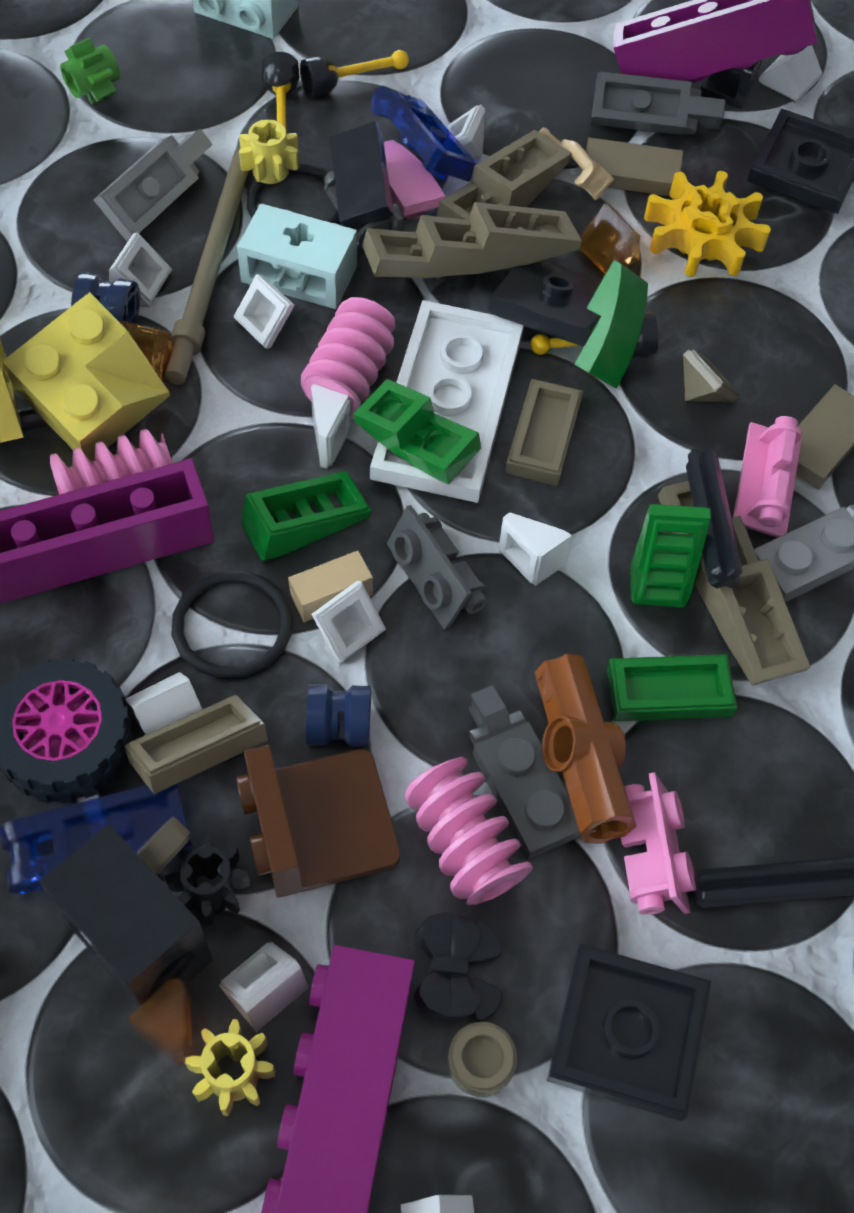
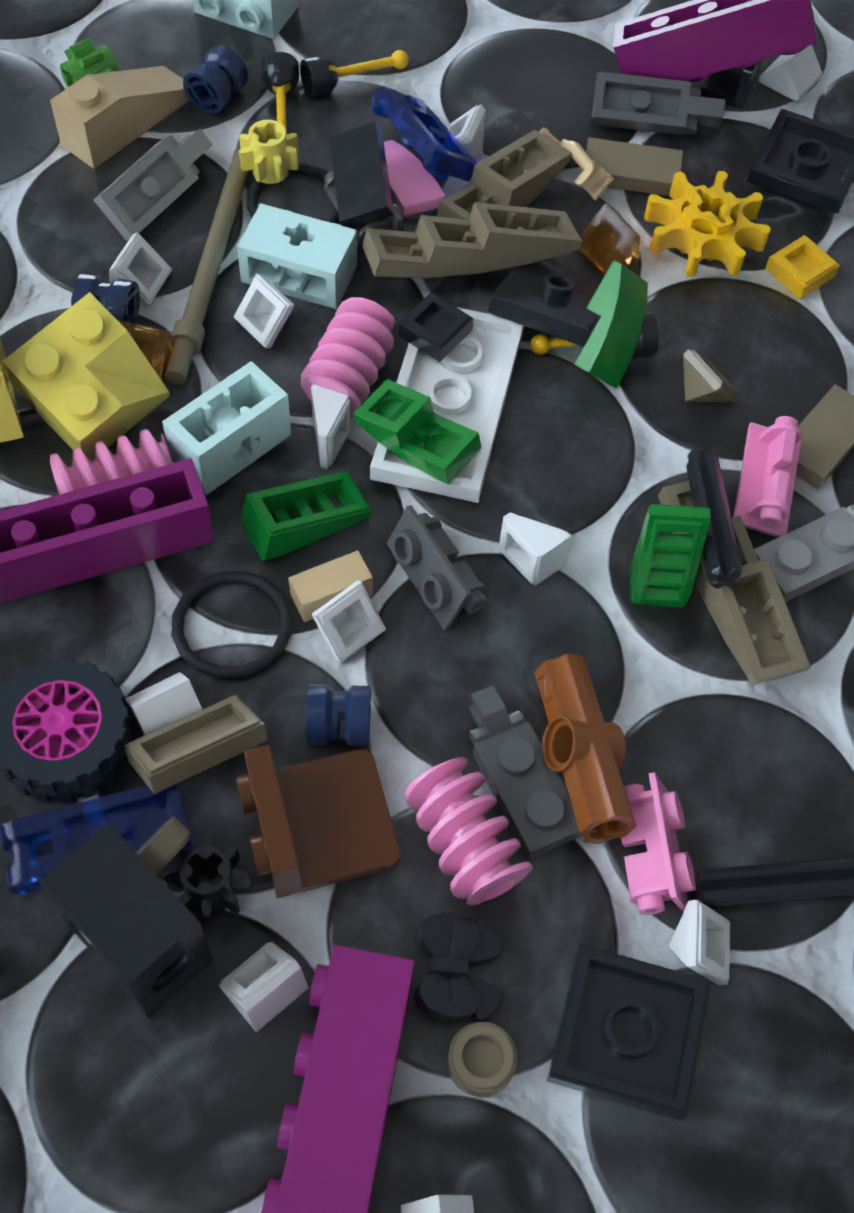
(113, 109): none -> tan slope
(166, 1021): clear orange slope -> none
(216, 79): none -> dark blue wheel
(229, 426): none -> light aqua brick
(237, 1049): light yellow gear -> none
(435, 326): none -> black tile
(544, 432): dark tan tile -> none
(671, 687): green tile -> none
(703, 942): none -> white slope
(802, 266): none -> yellow tile

